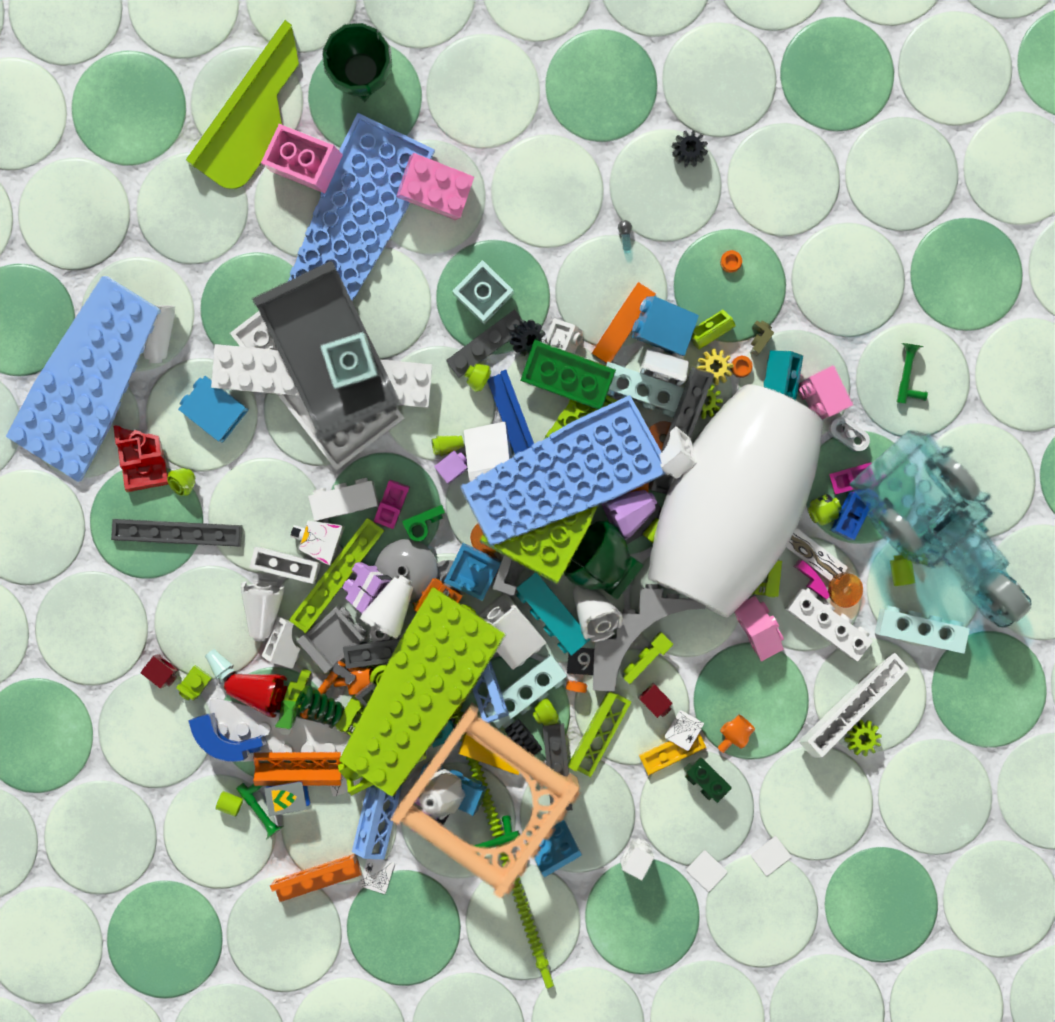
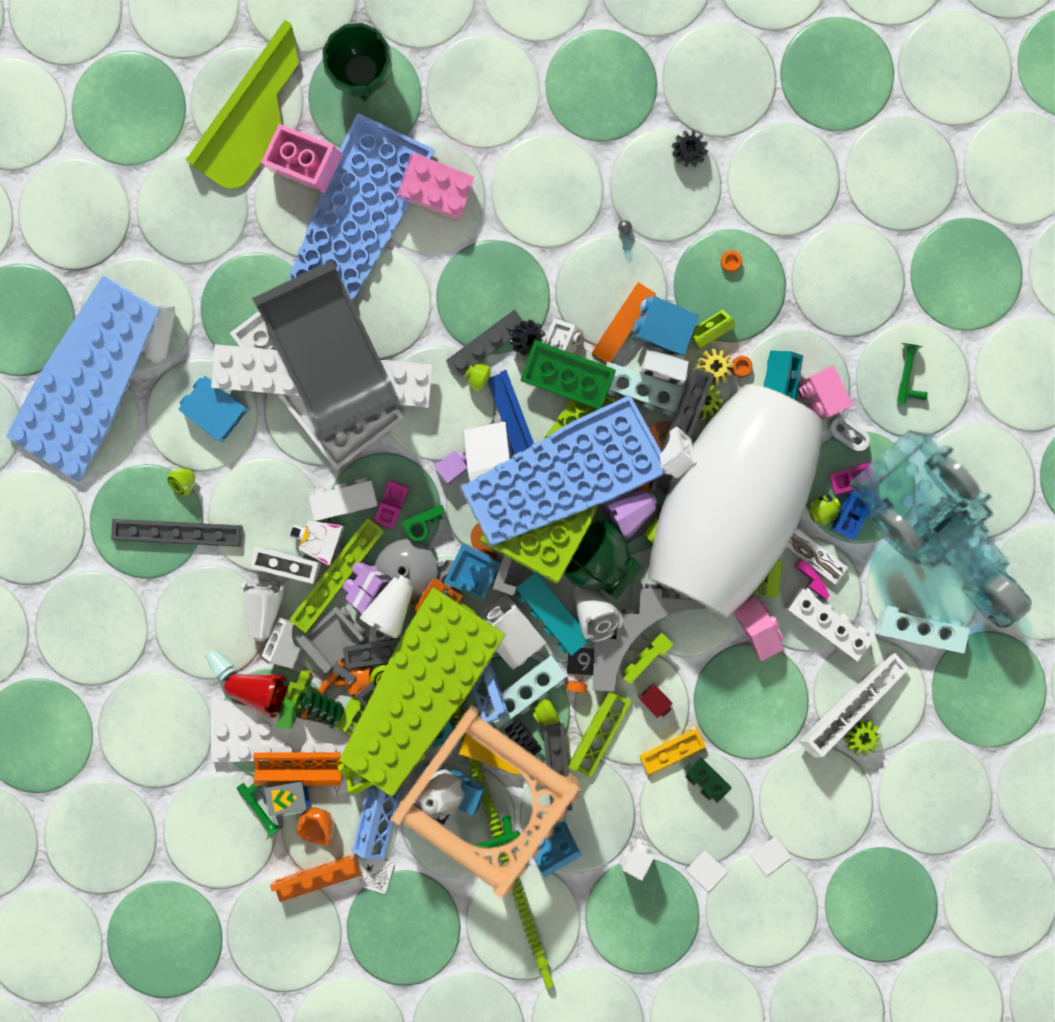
(140, 459): red slope -> none
(160, 671): dark red brick -> none
(194, 683): lime bracket -> none
(217, 745): blue arch -> none
(229, 803): lime beam -> none
(316, 826): none -> orange hair
(349, 360): light aqua brick -> none
(446, 444): lime cone -> none
(483, 292): light aqua brick -> none
(684, 730): white sticker -> none
(736, 732): orange piece -> none
(760, 341): olive bracket -> none
(853, 593): clear orange piece -> none
(902, 571): lime brick -> none

